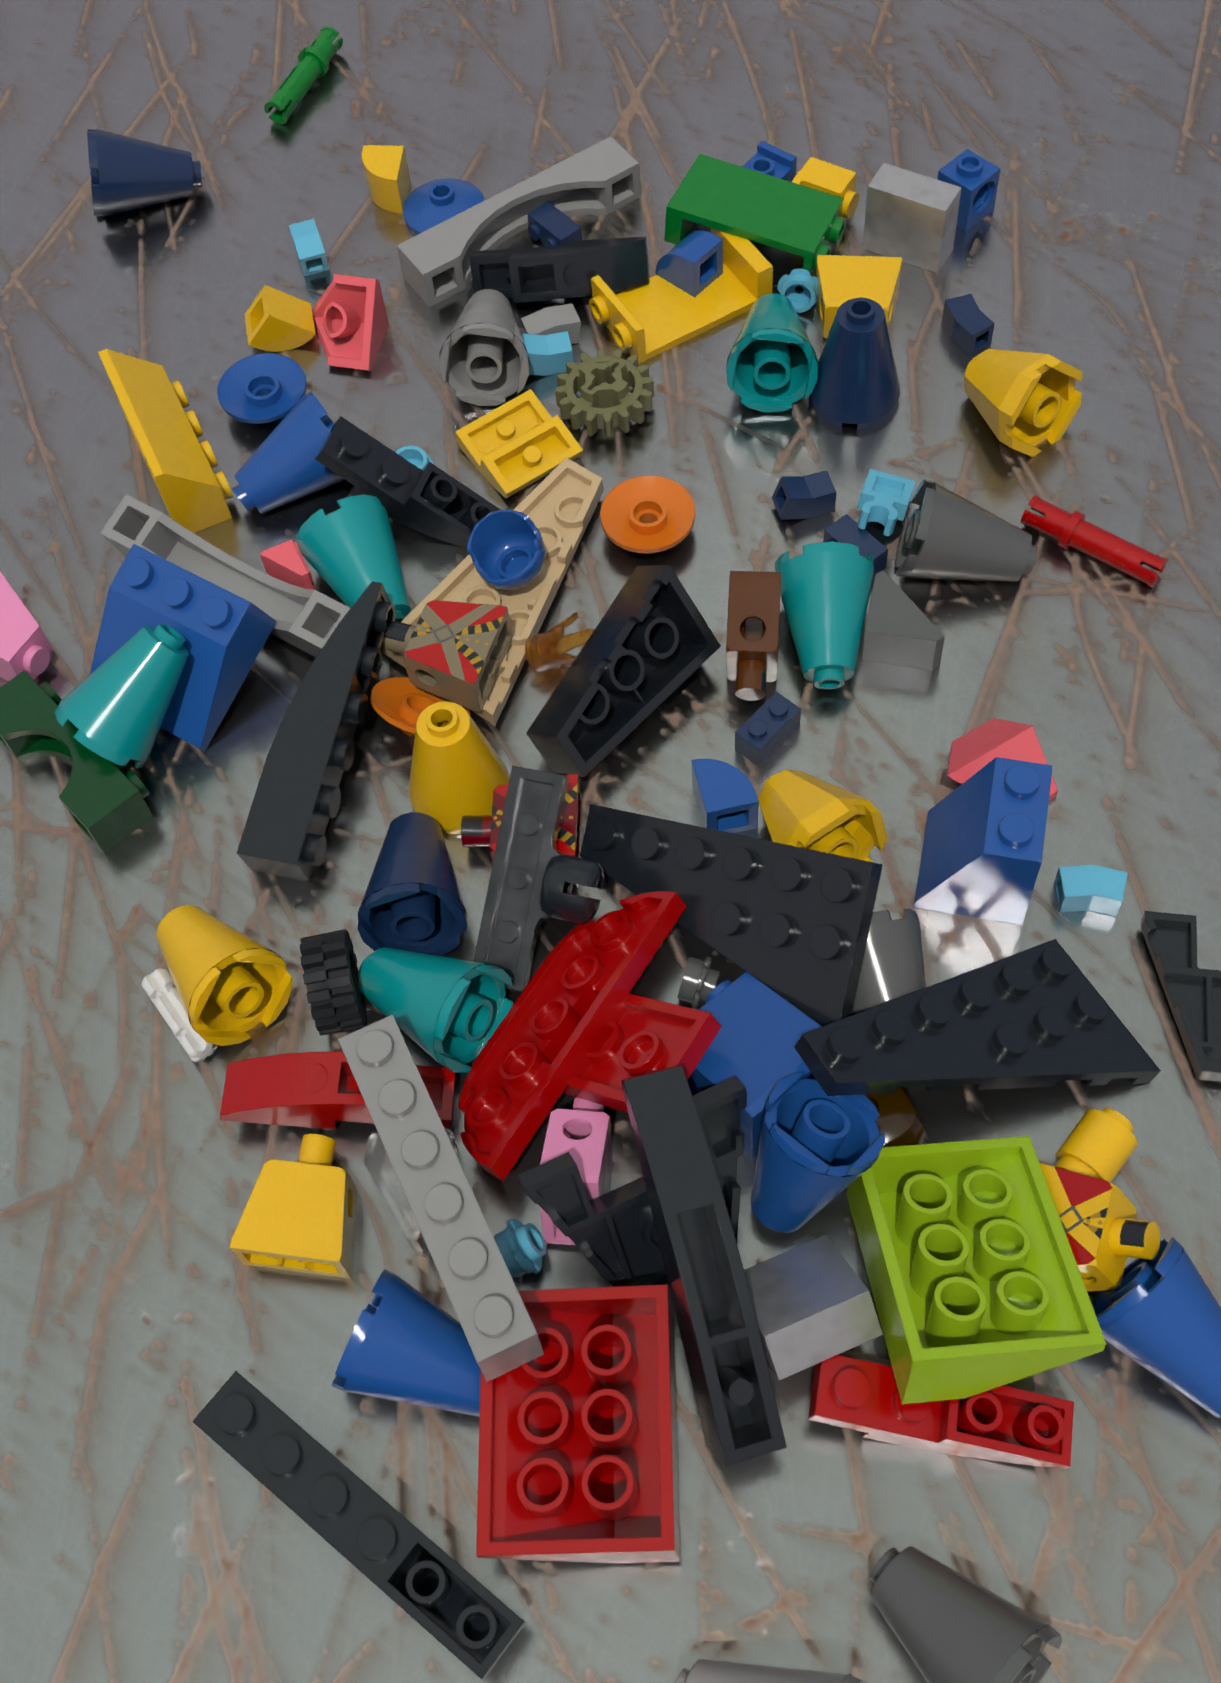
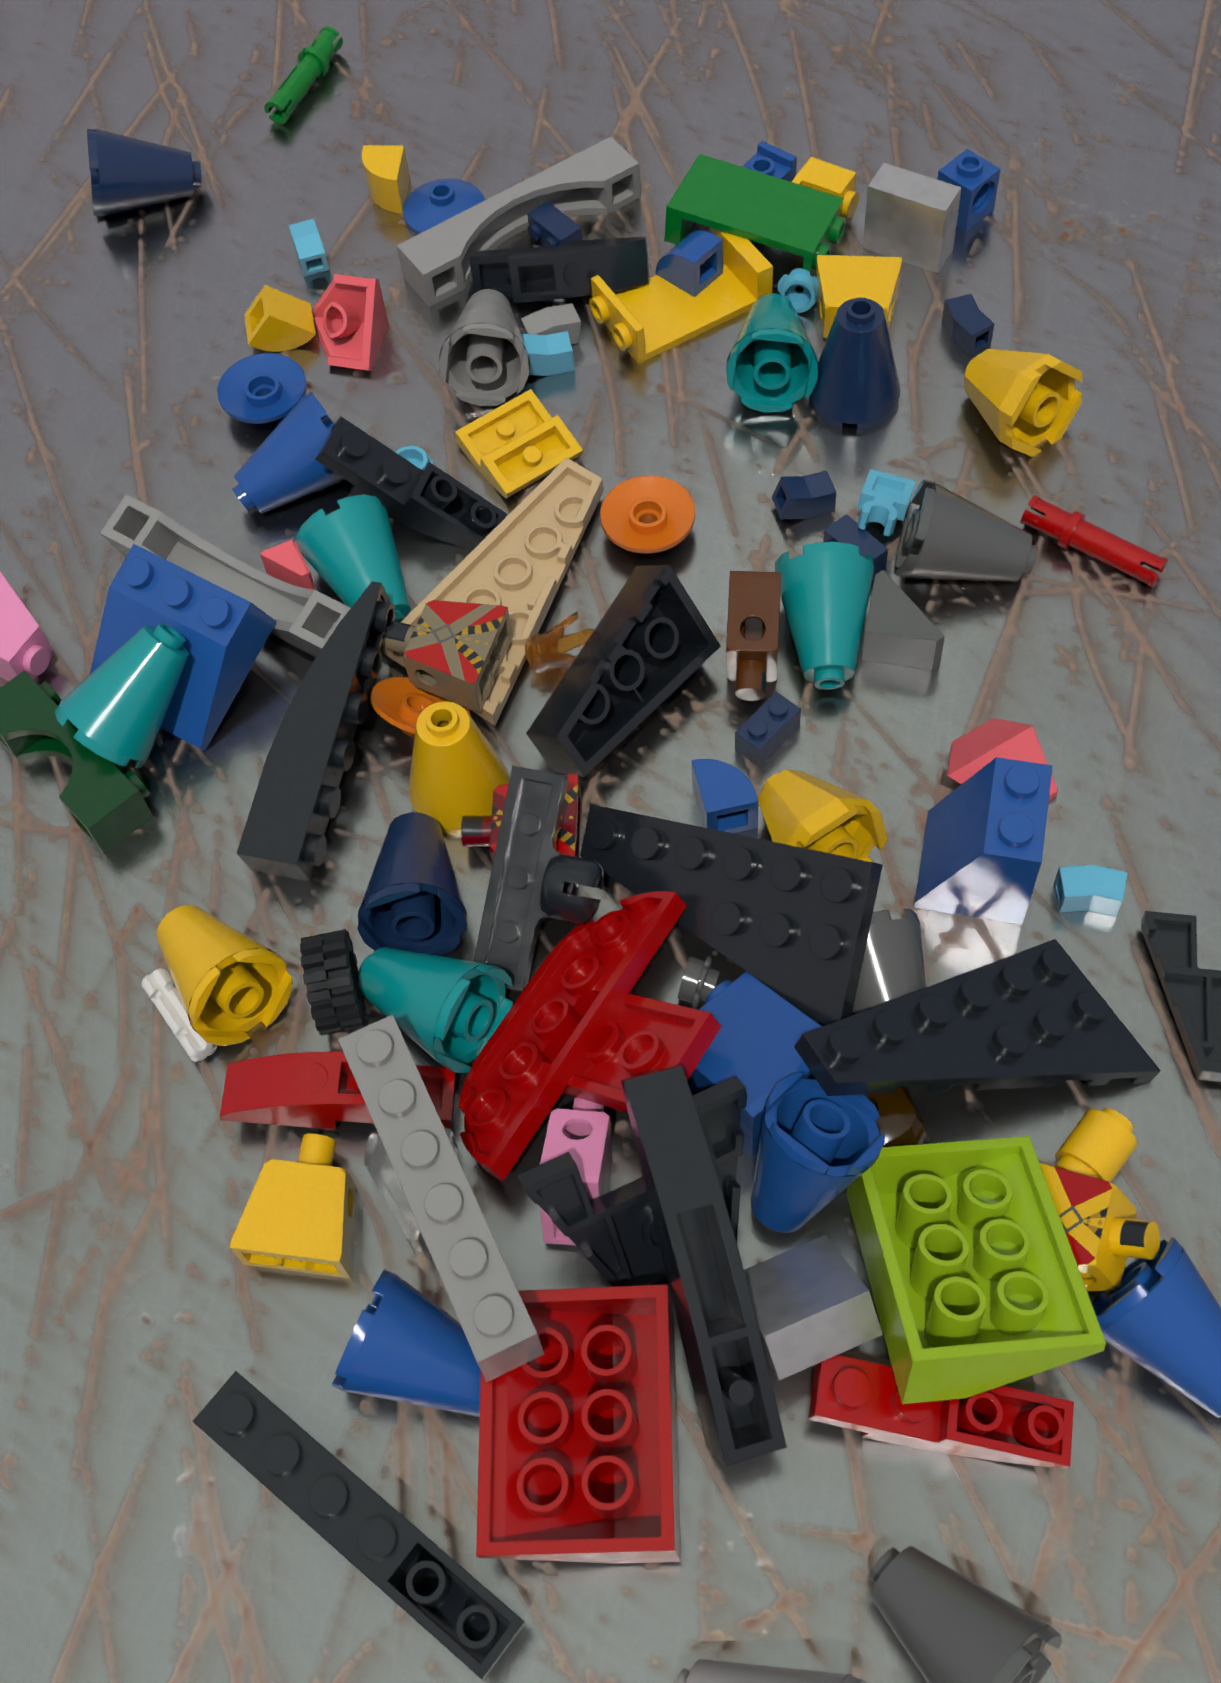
(169, 441): yellow slope -> none
(506, 549): blue hair -> none
(521, 1247): medium azure plate -> none
(604, 392): olive gear -> none

